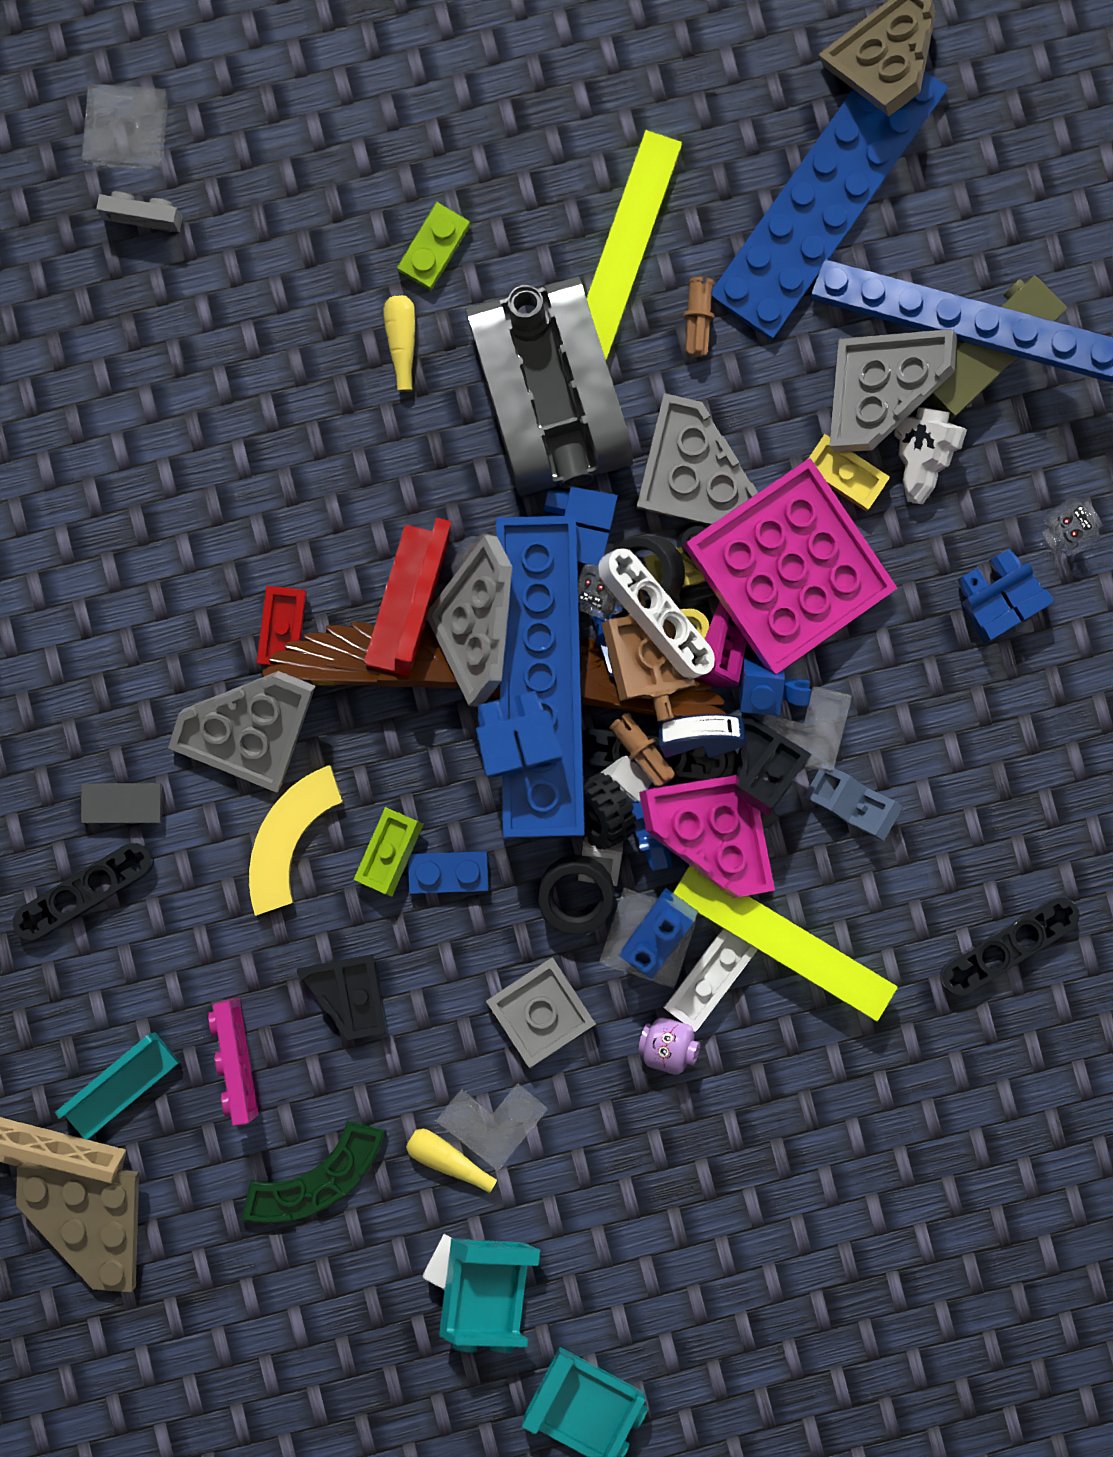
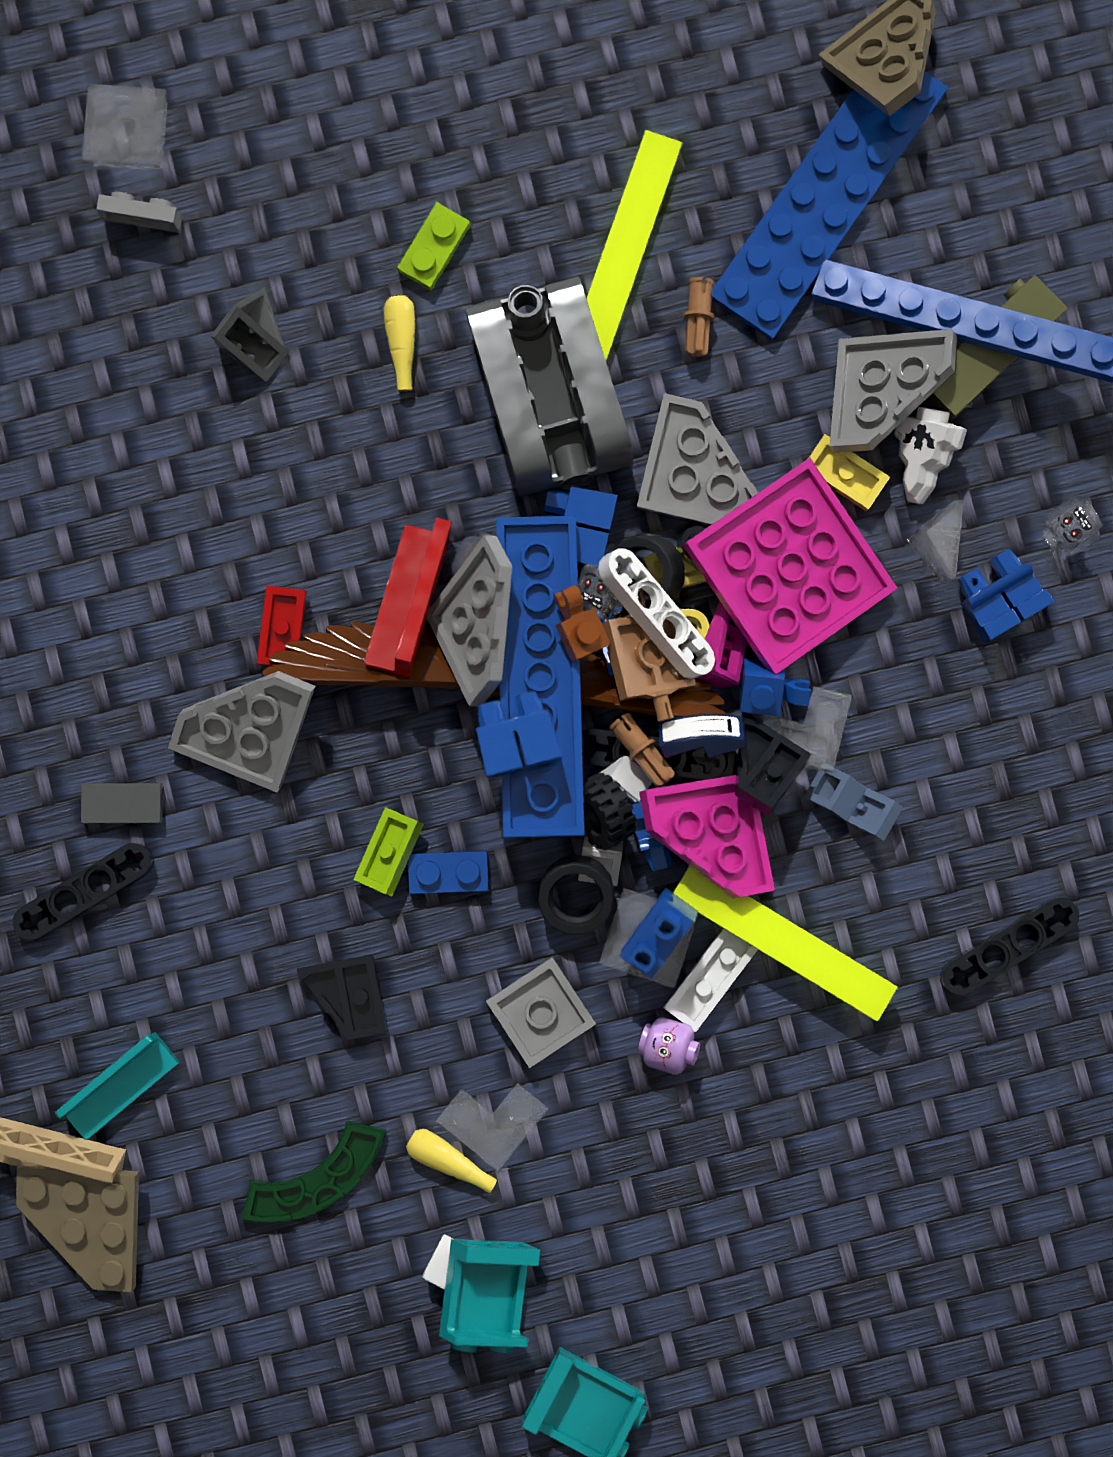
(233, 1061): dark pink plate -> none
(252, 335): none -> dark grey slope
(280, 834): light yellow tile -> none
(581, 630): none -> dark orange plate
(939, 541): none -> clear slope

